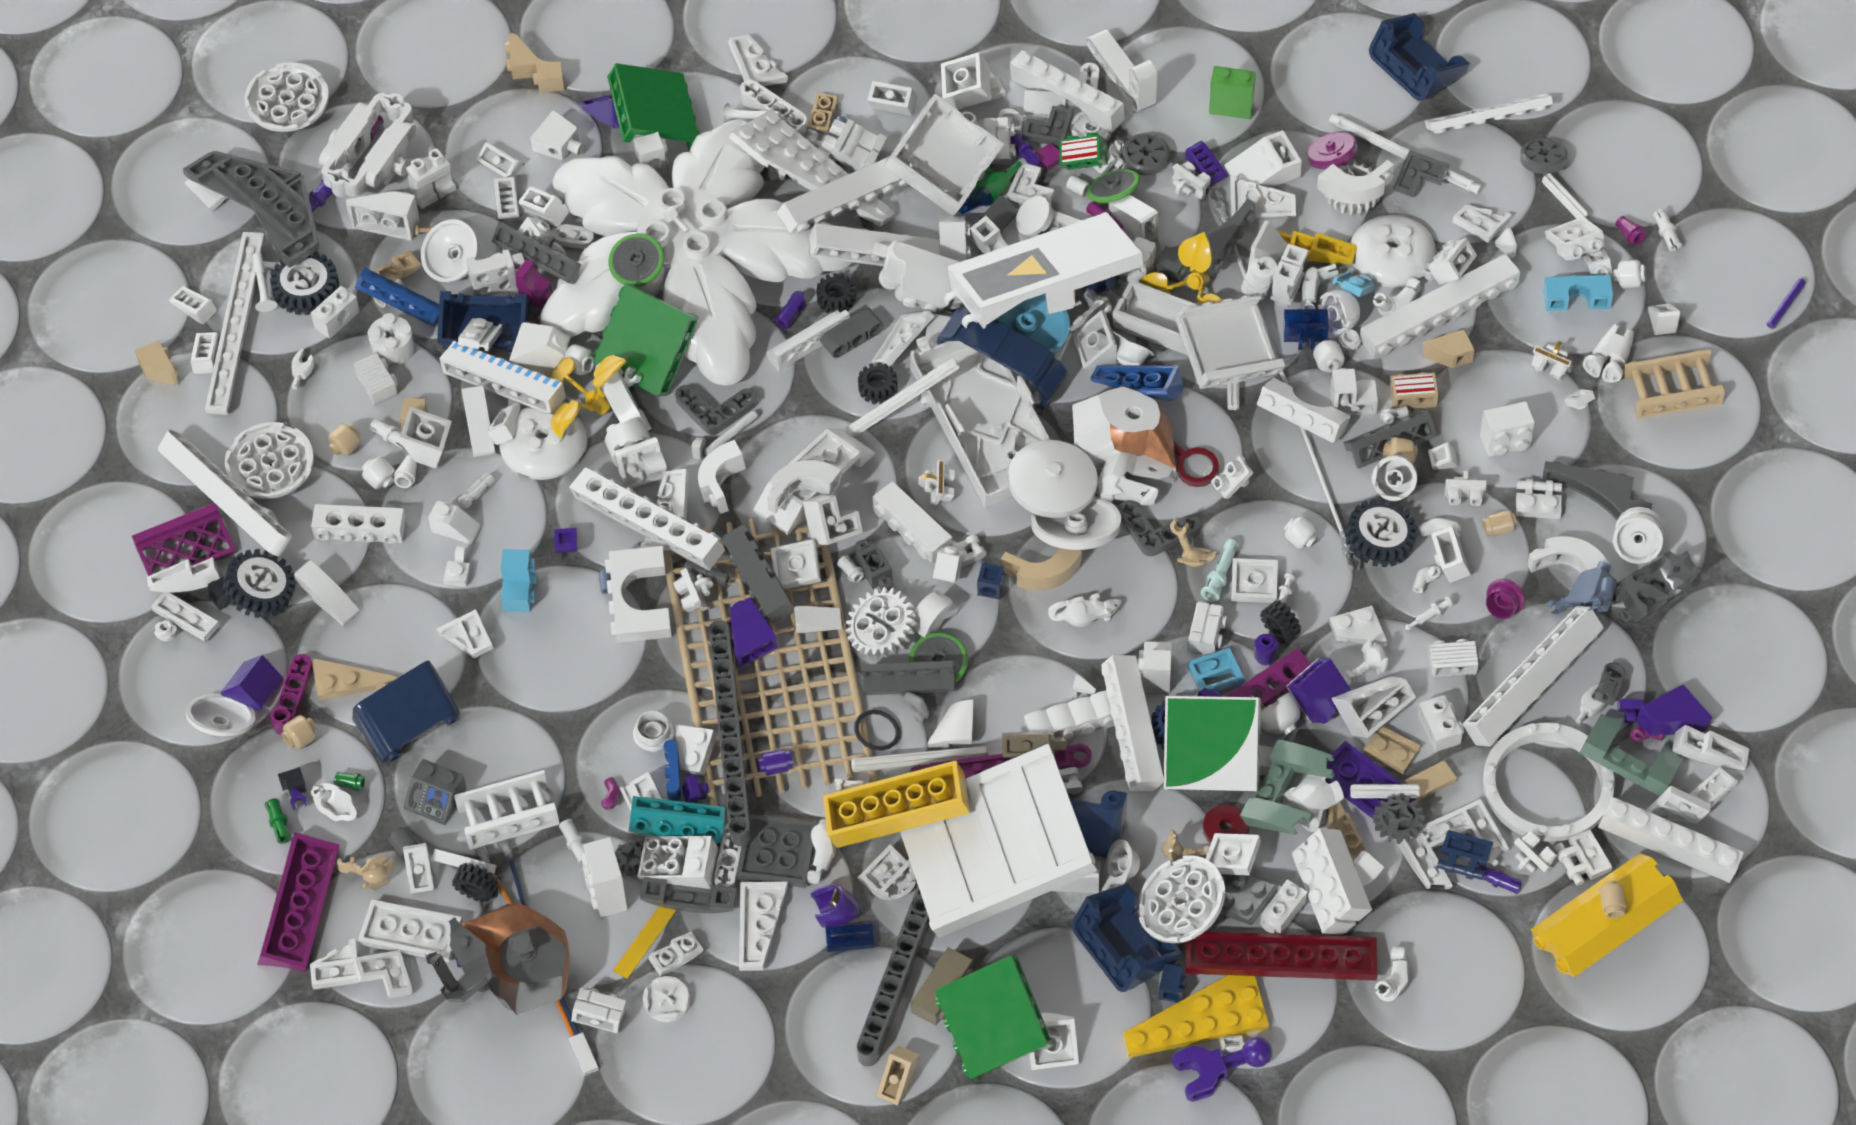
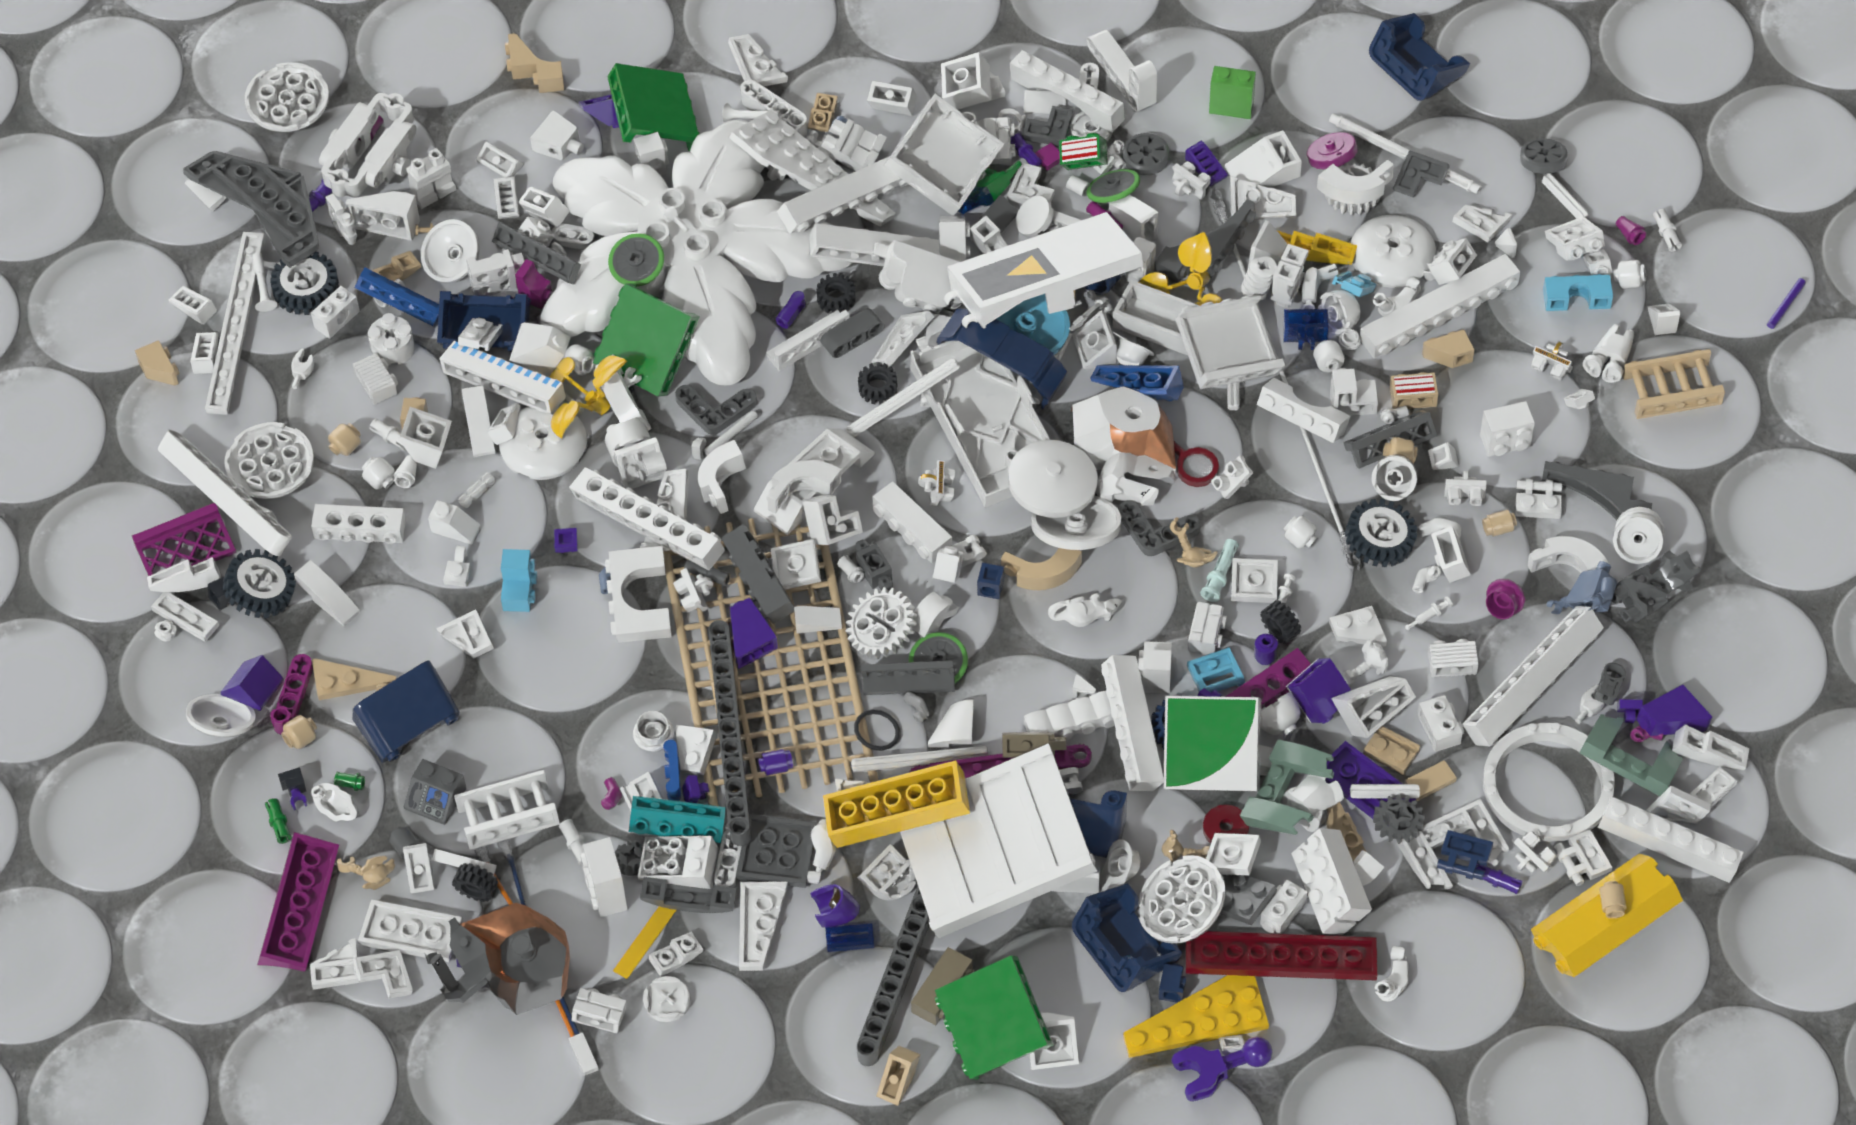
(341, 221): none -> white plate
(1497, 111): white plate -> none

